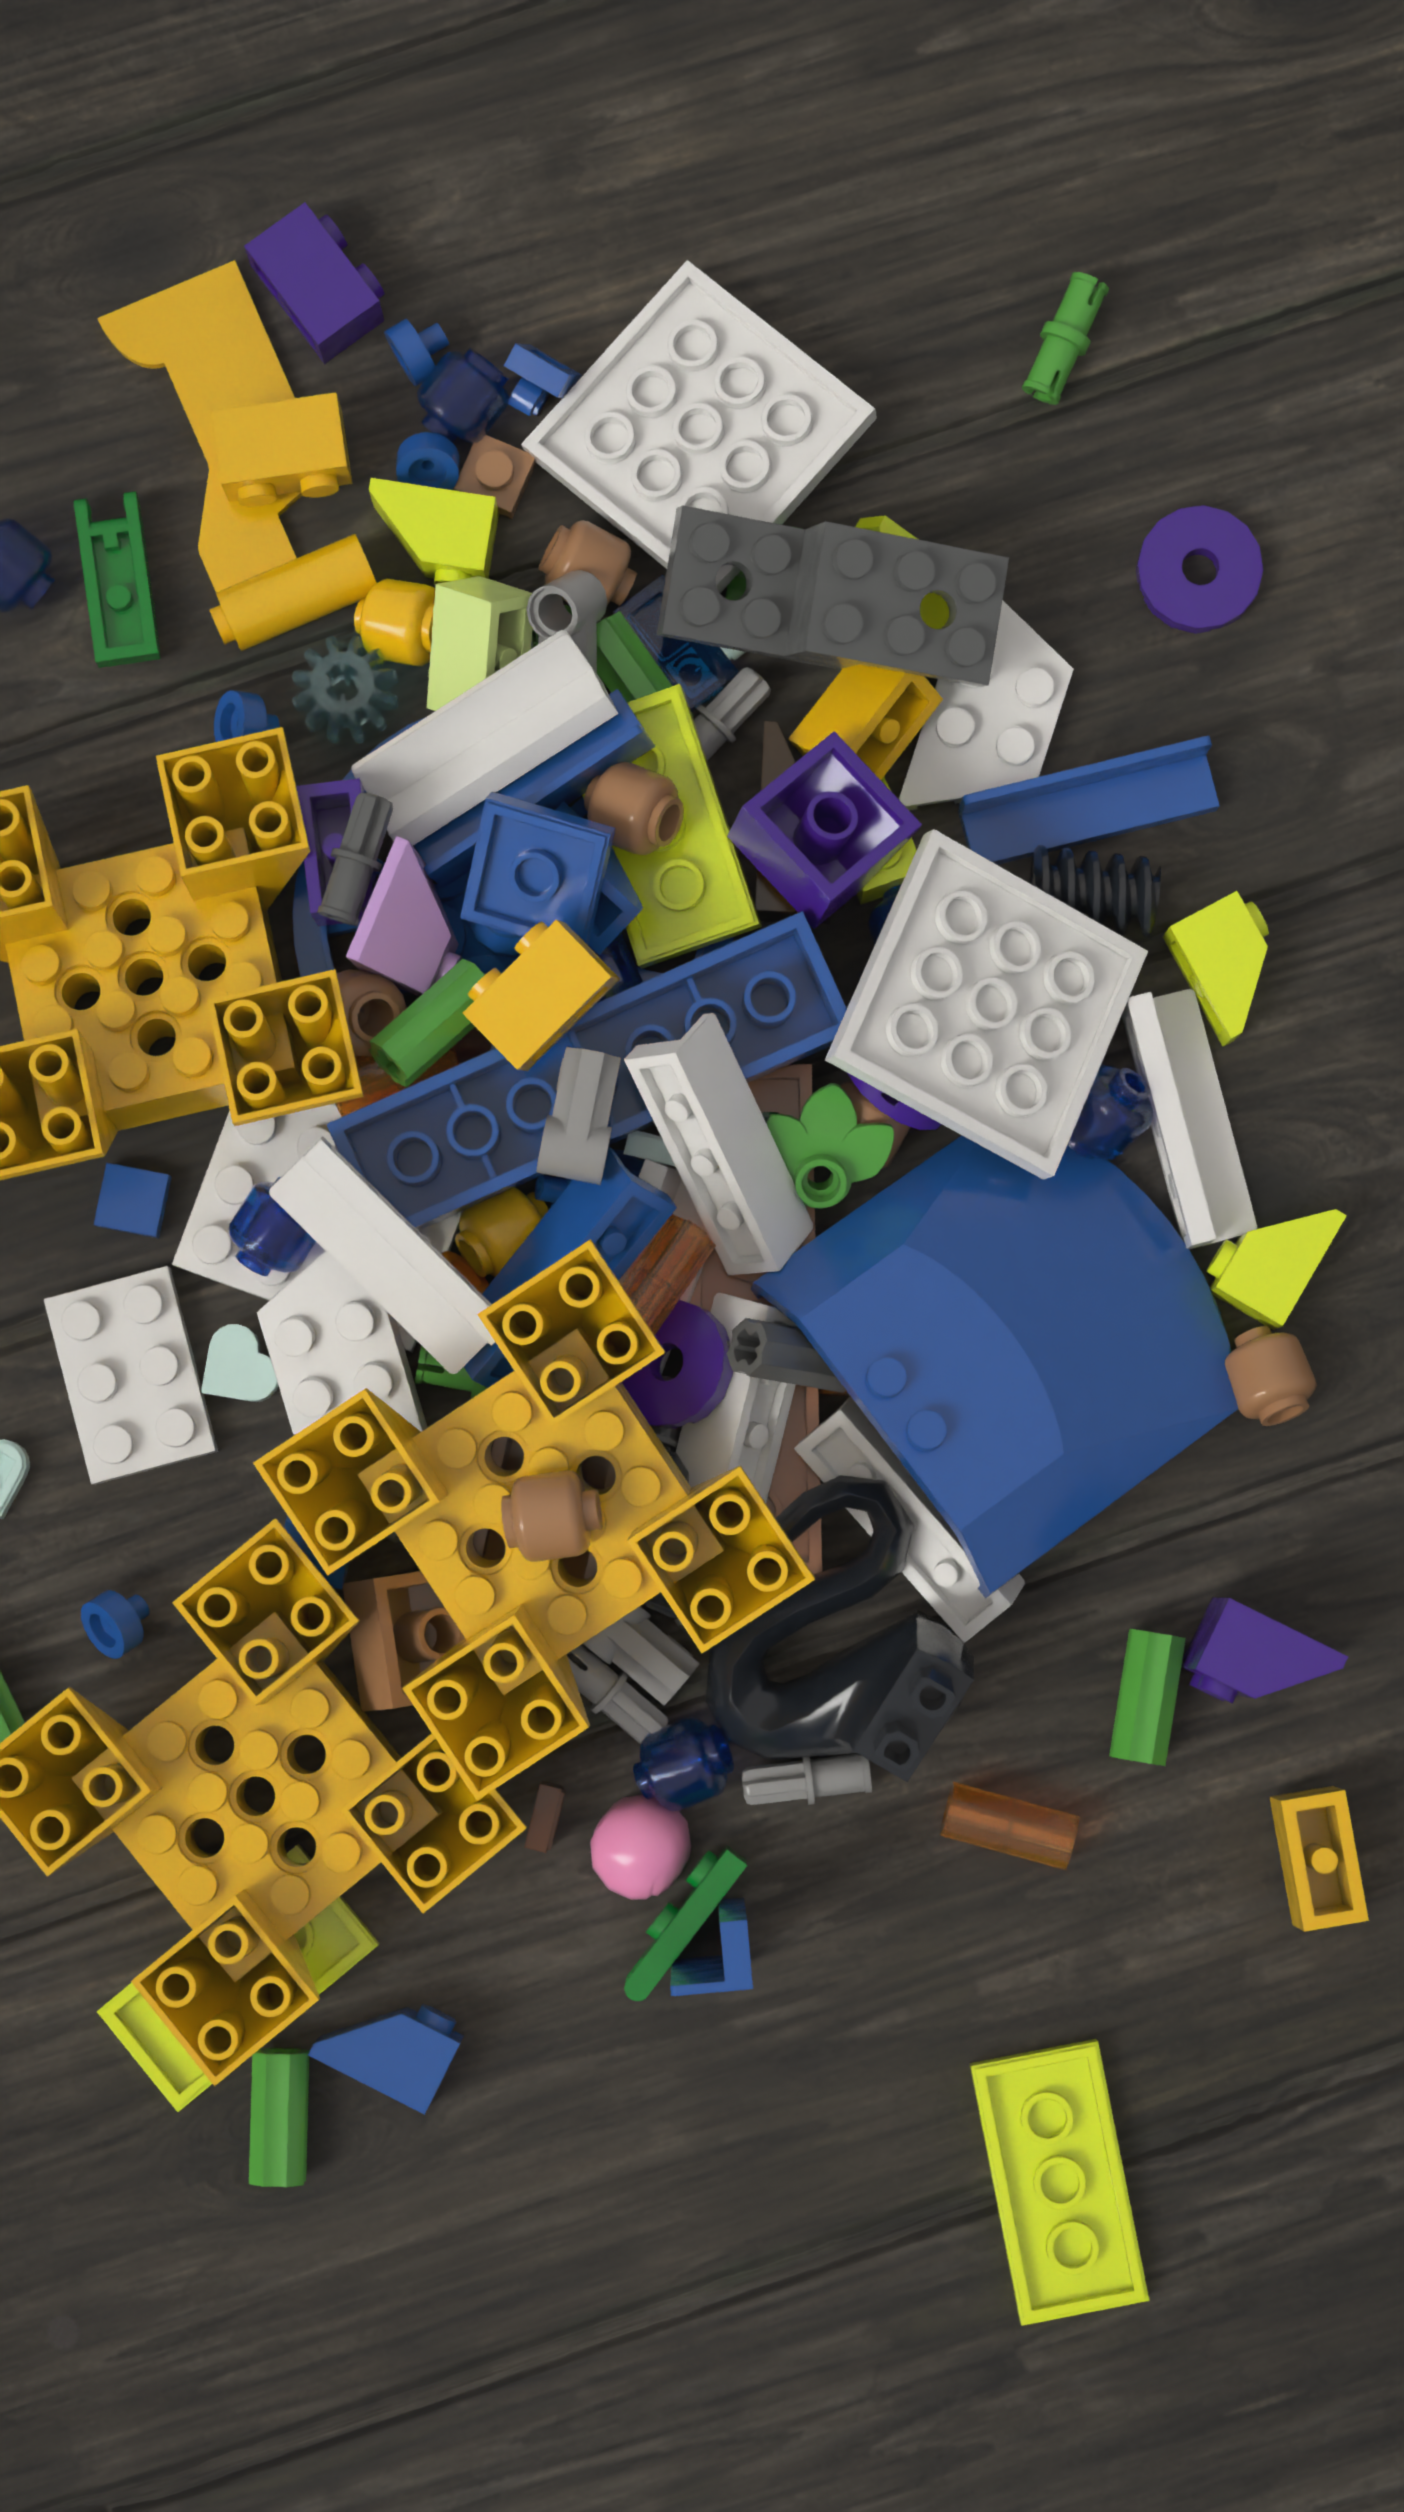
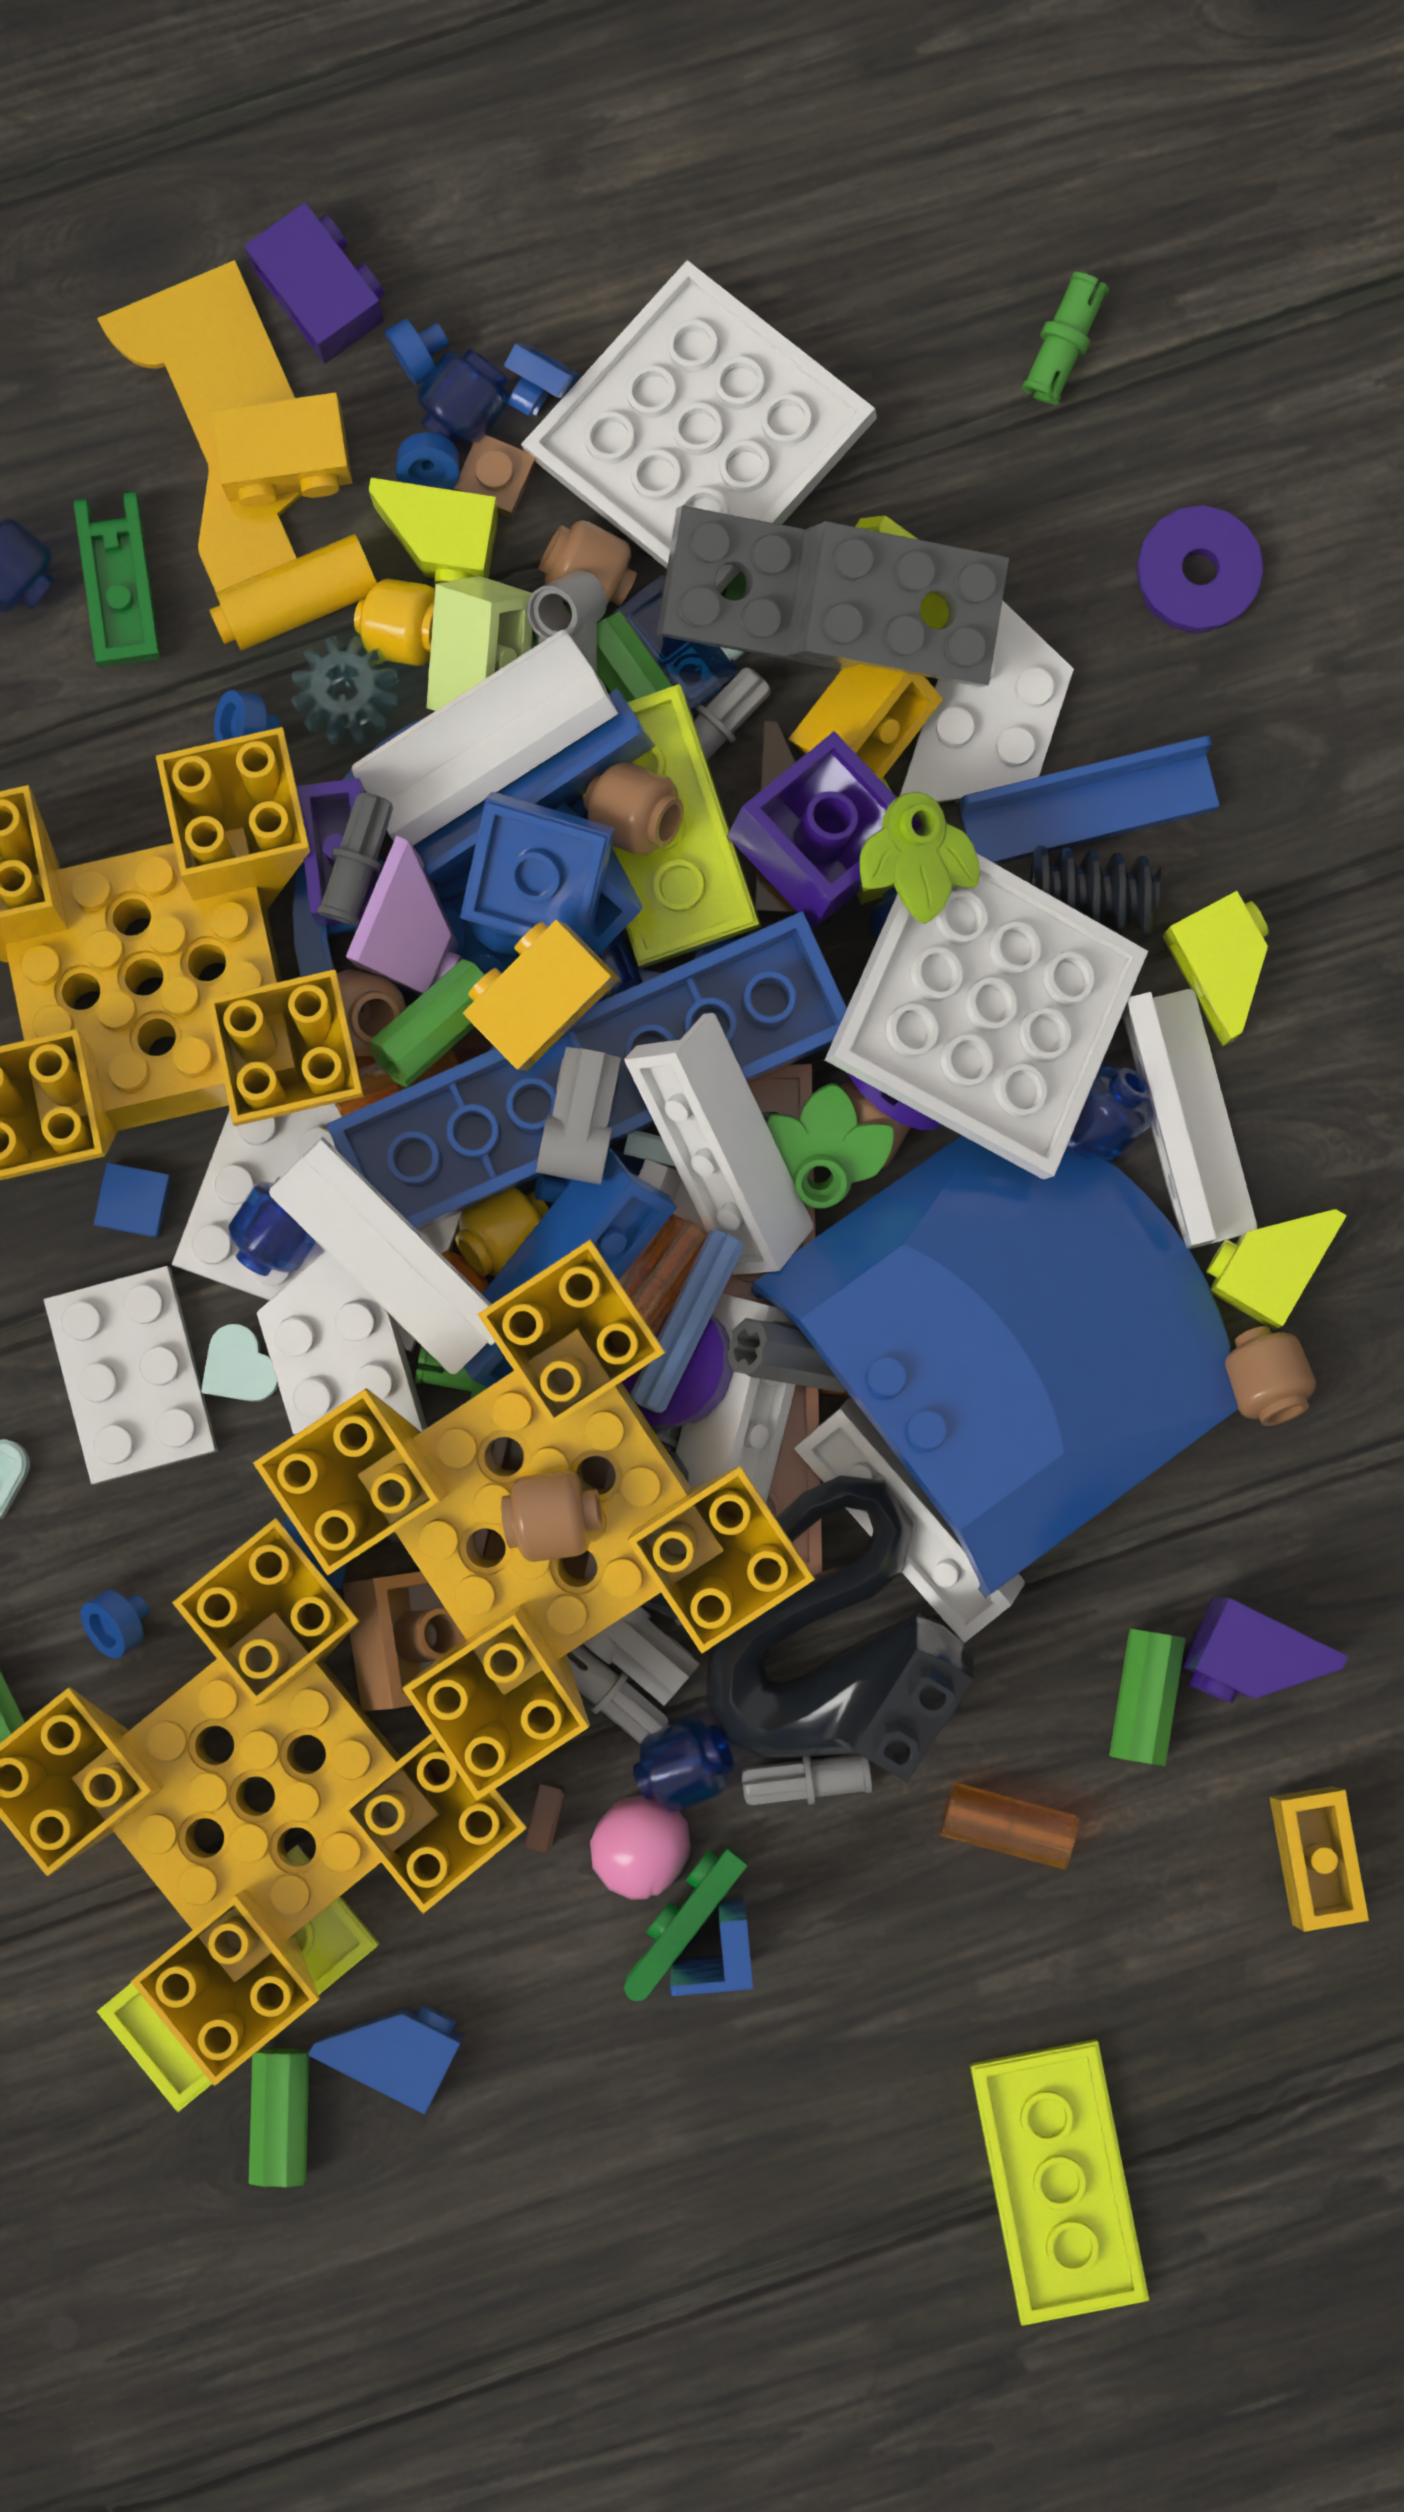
(688, 1320): none -> medium blue axle
(917, 865): none -> lime plate

